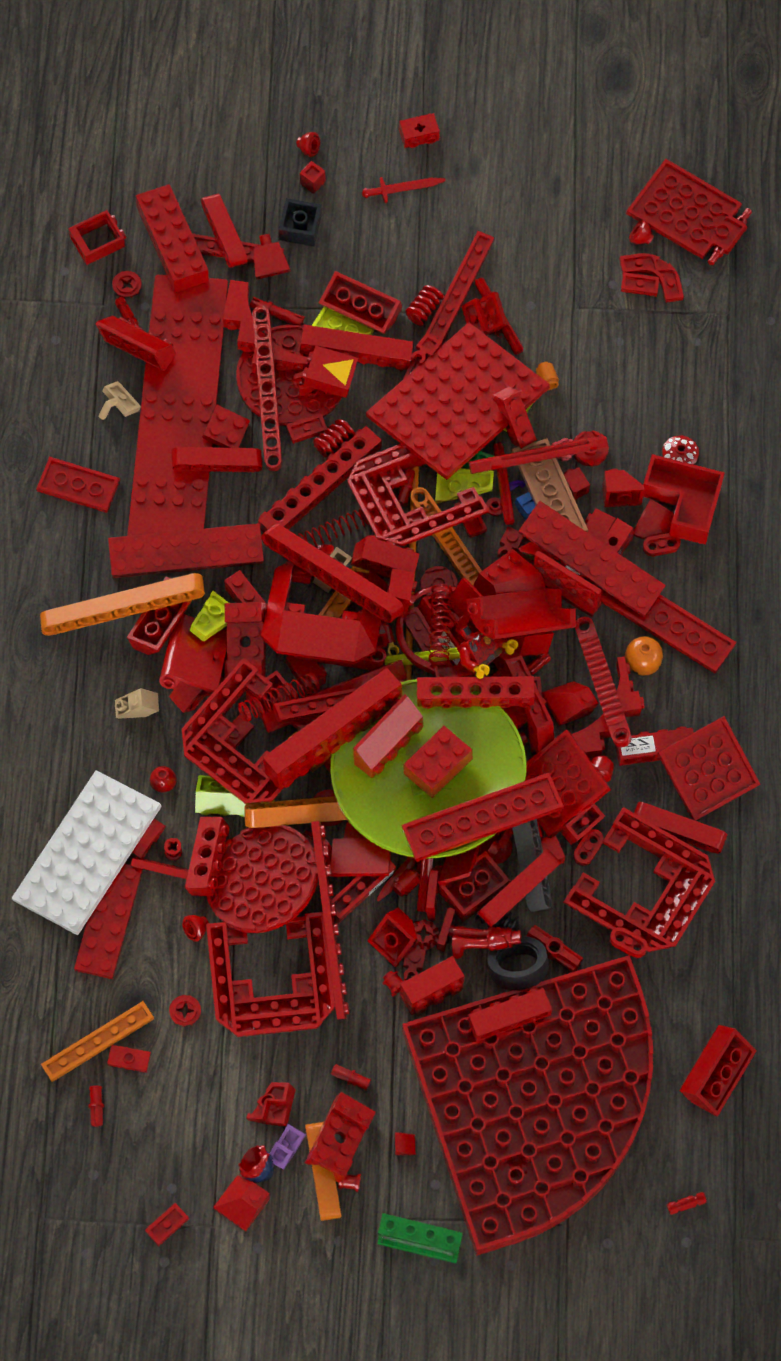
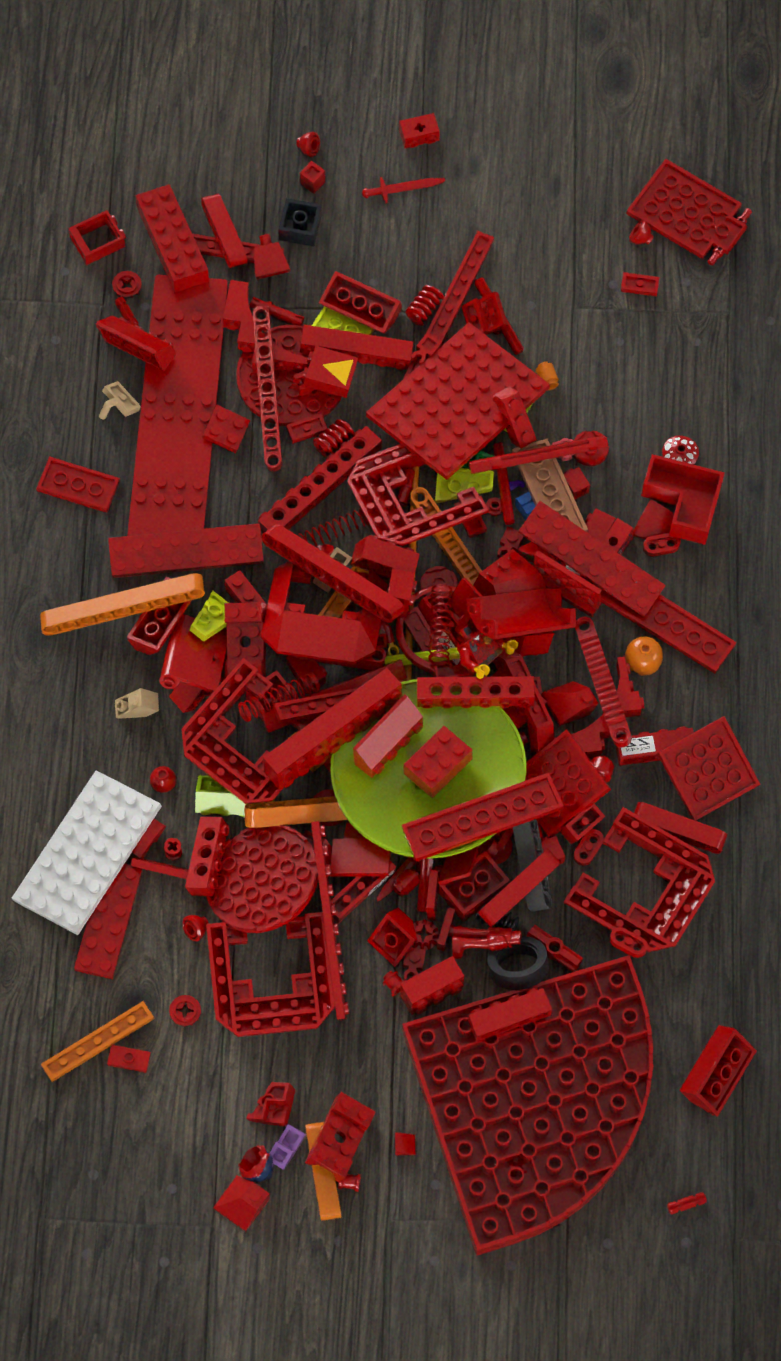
(96, 1105): red axle -> none
(167, 1224): red plate -> none
(216, 459): red beam -> none
(242, 731): red plate -> none
(350, 1077): red axle -> none
(419, 1238): green window -> none
(538, 663): red axle -> none
(621, 489): red slope -> none
(655, 266): red plate -> none

